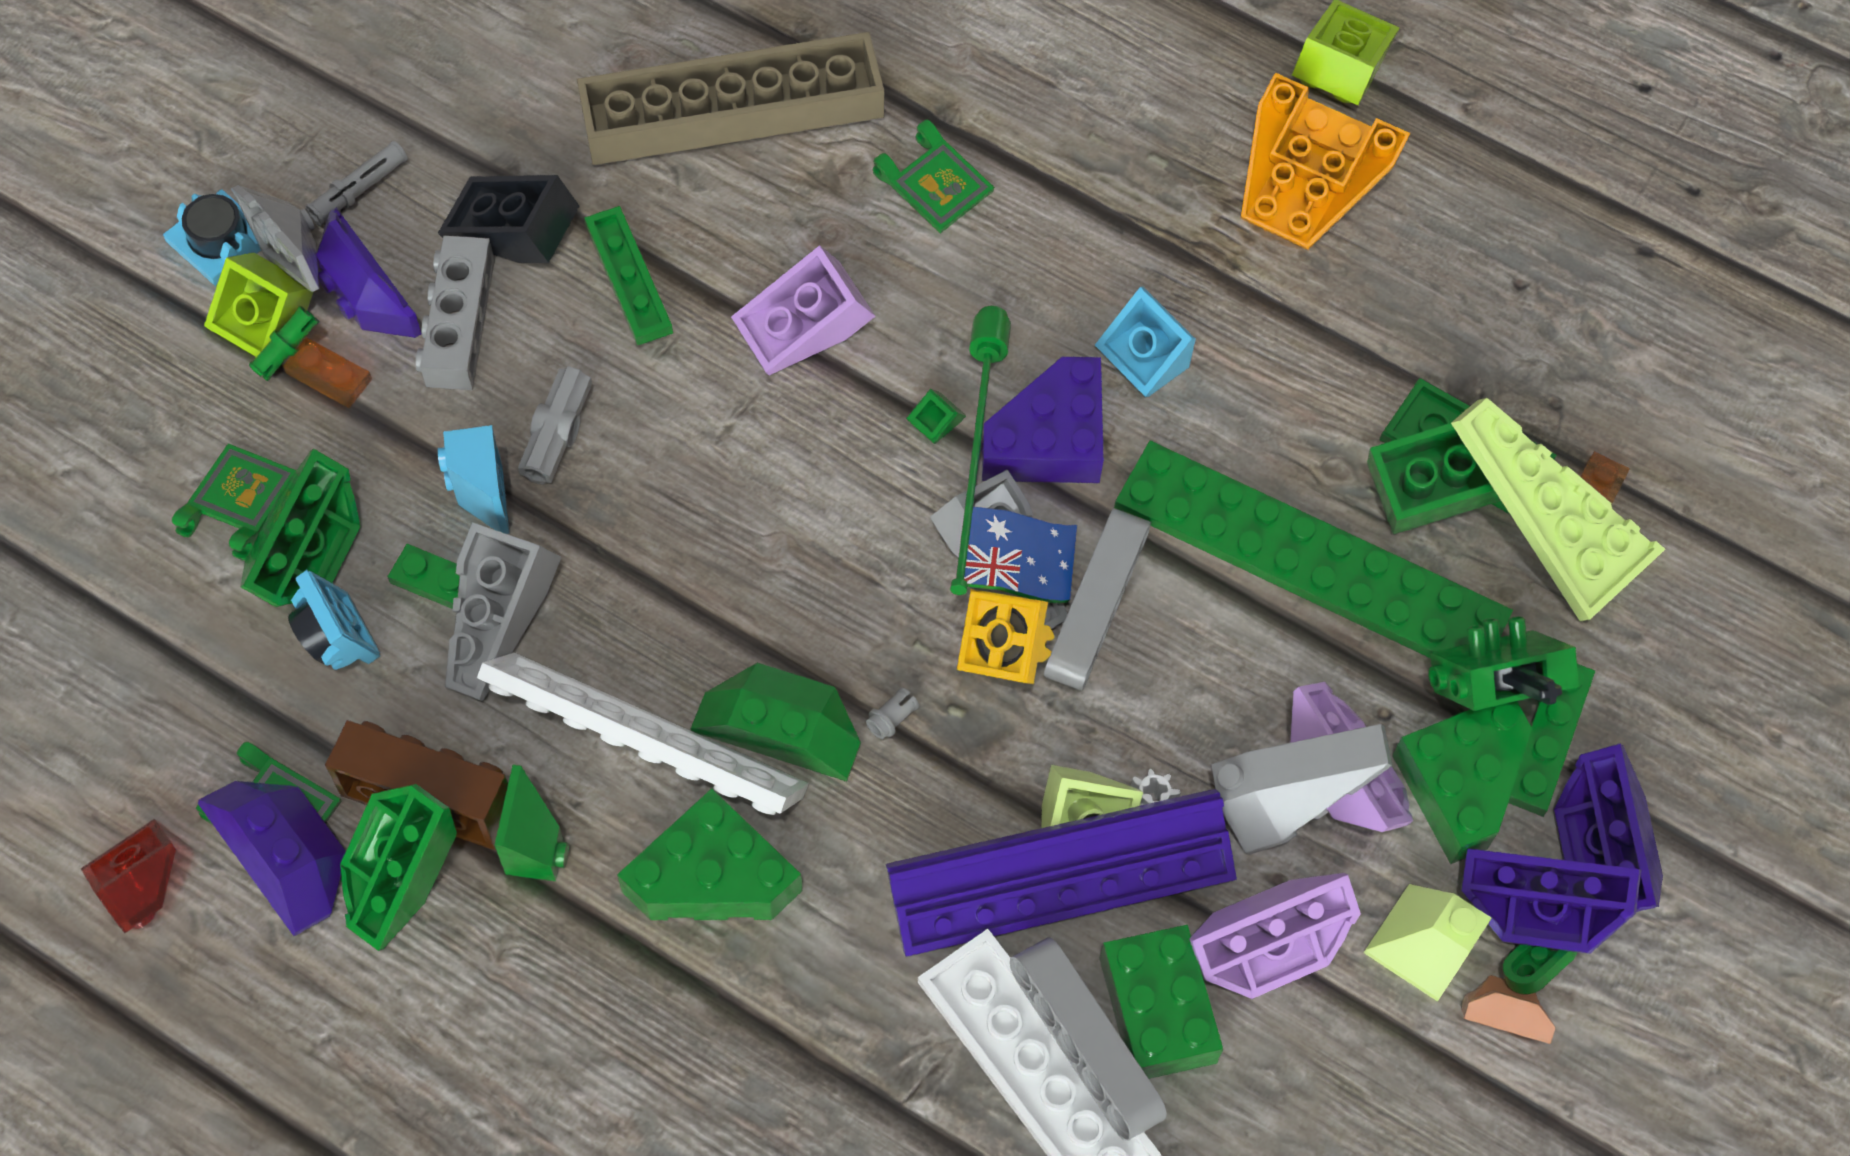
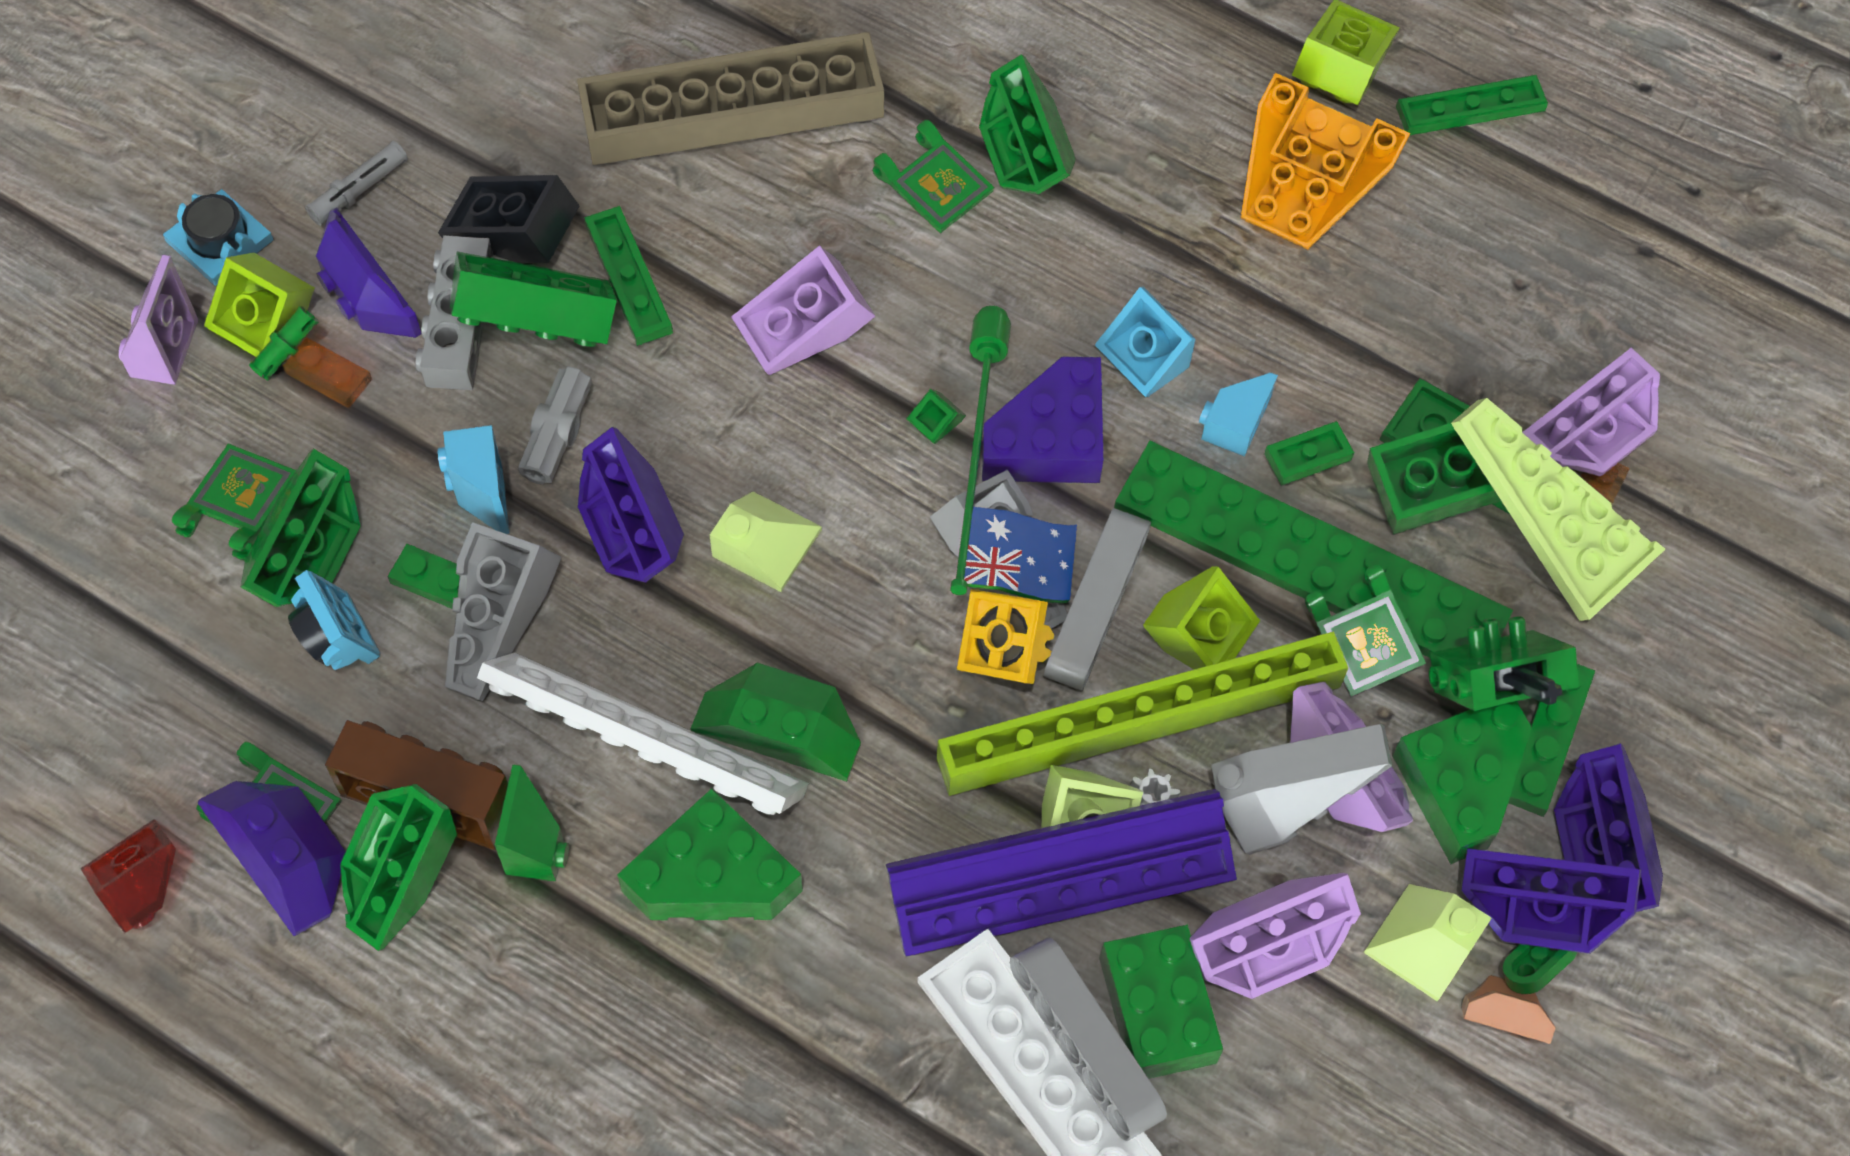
(159, 328): none -> lavender slope
(281, 234): light grey wedge -> none
(531, 299): none -> green slope
(626, 509): none -> dark purple wedge
(763, 539): none -> yellowish green slope
(891, 714): light grey pin -> none
(1024, 130): none -> green wedge
(1137, 713): none -> lime brick
(1202, 620): none -> lime slope
(1237, 413): none -> medium azure slope
(1309, 453): none -> green plate
(1370, 635): none -> green flag
(1471, 105): none -> green tile
(1602, 417): none -> lavender wedge

